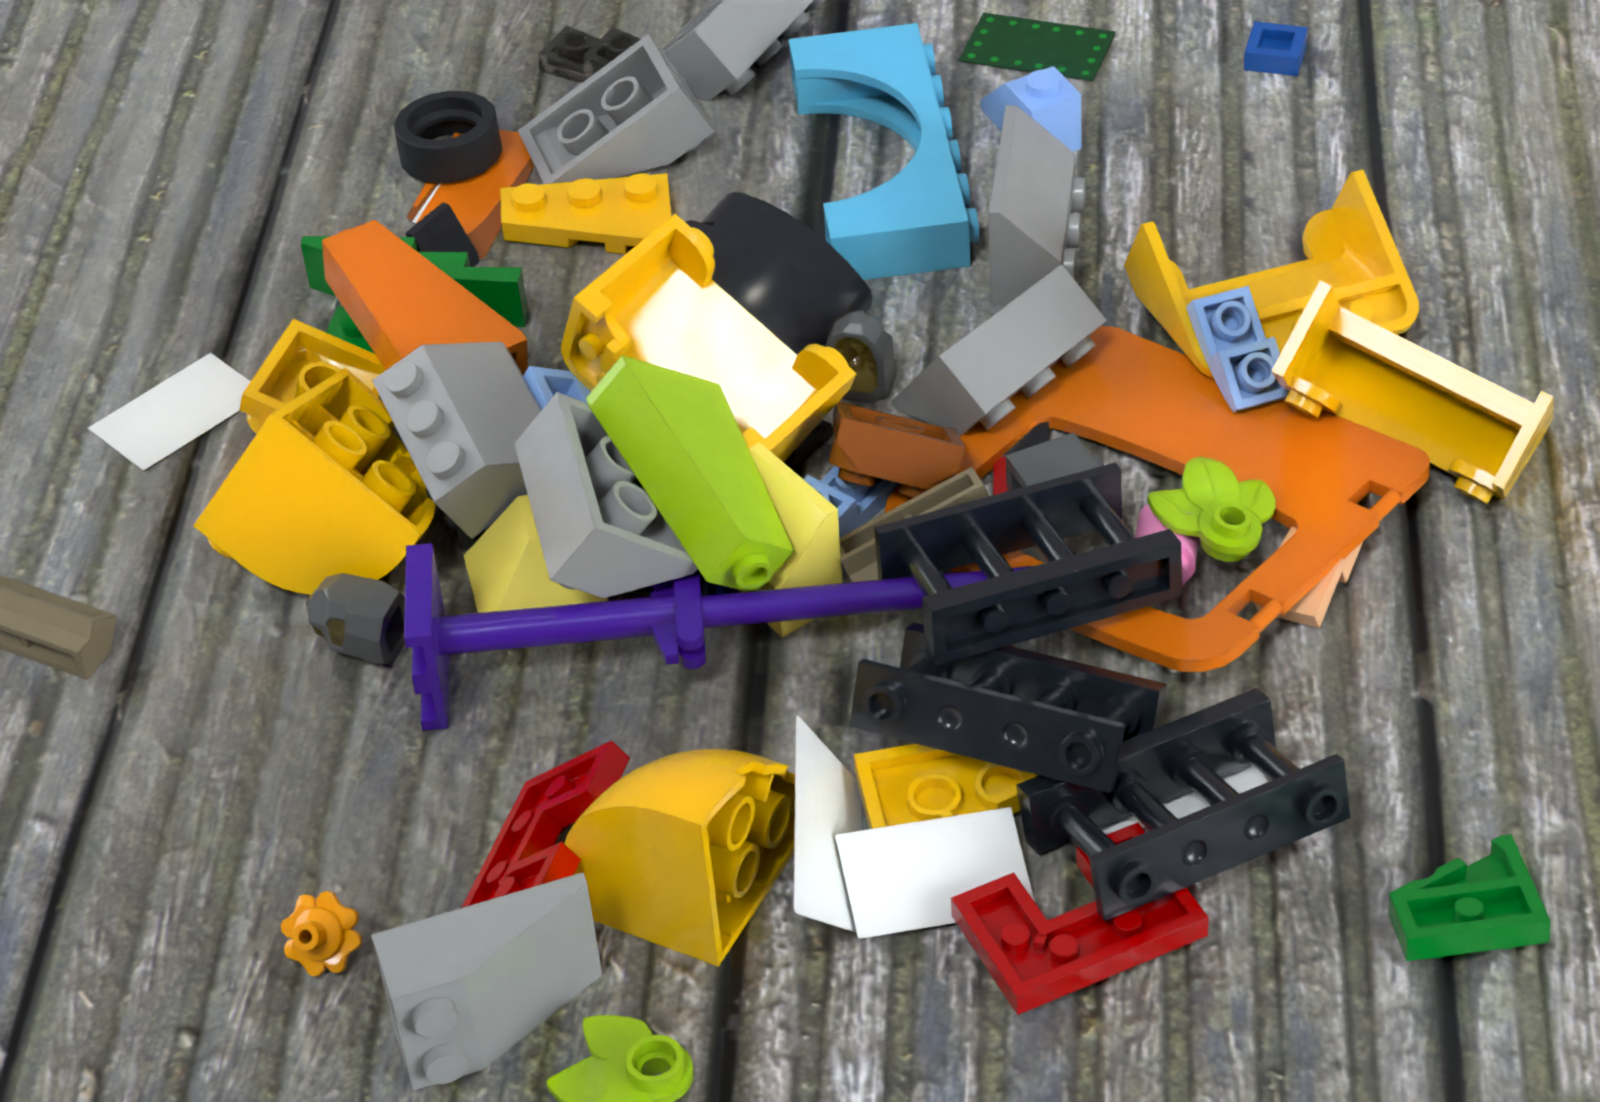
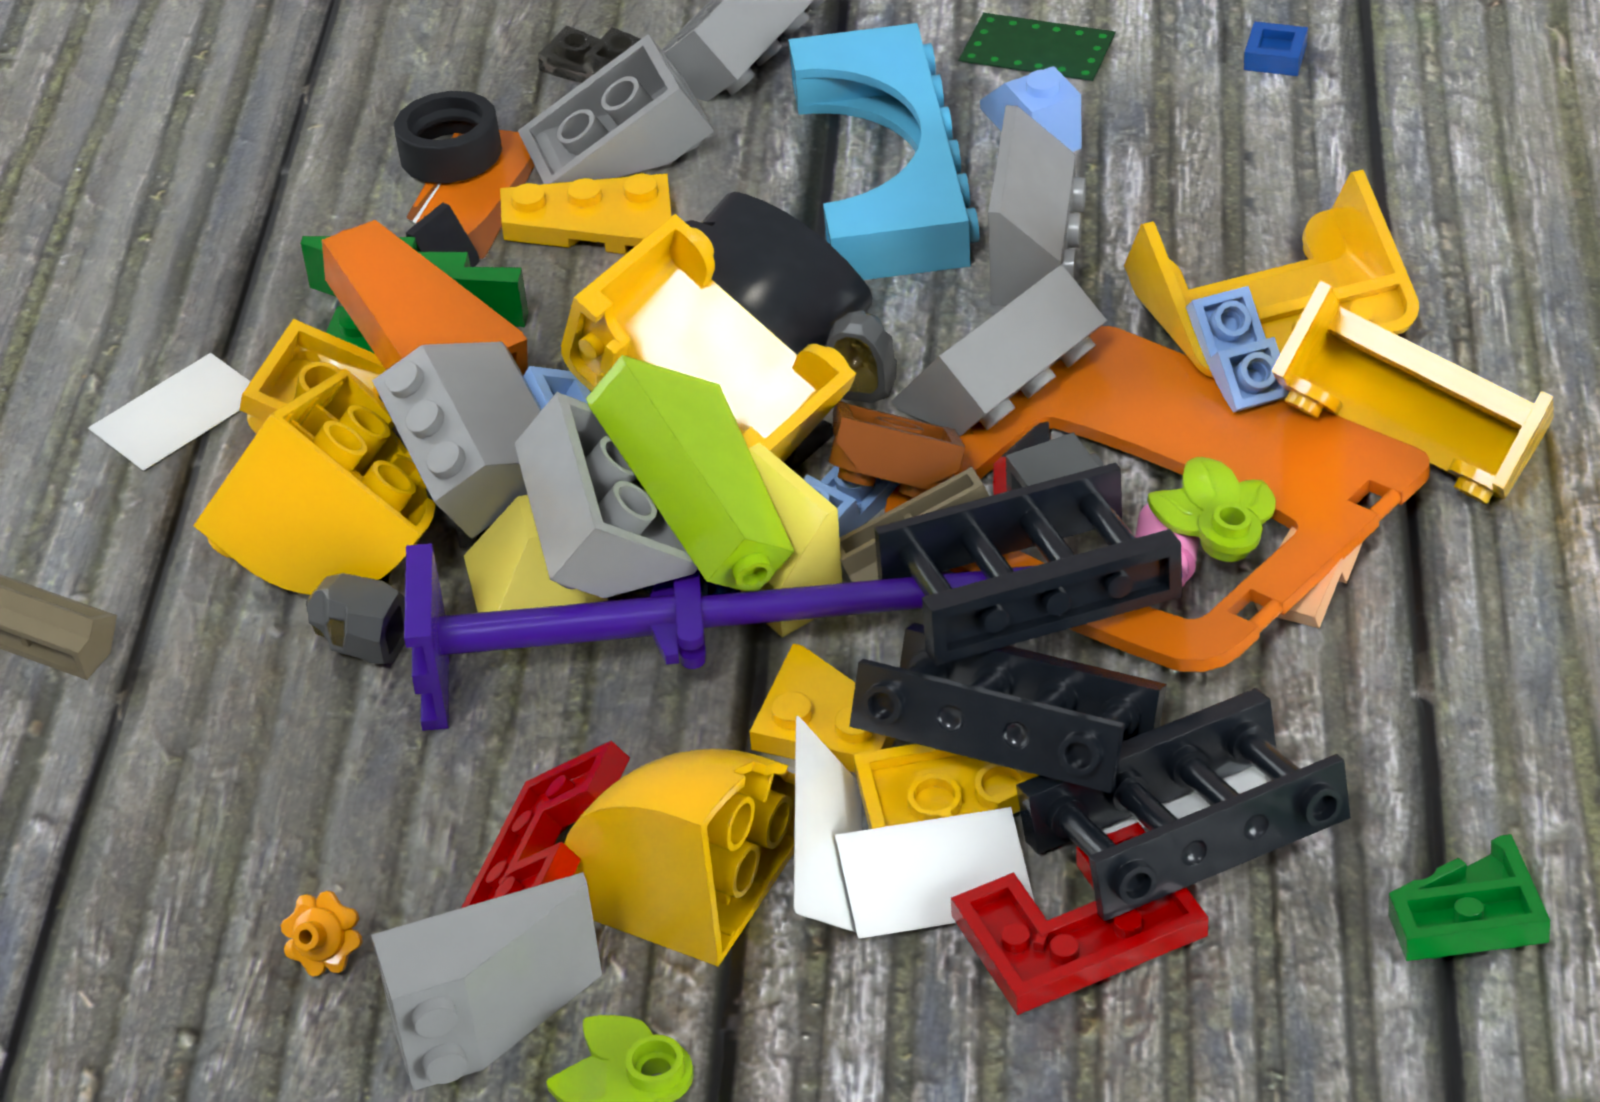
(822, 700): none -> yellow wing

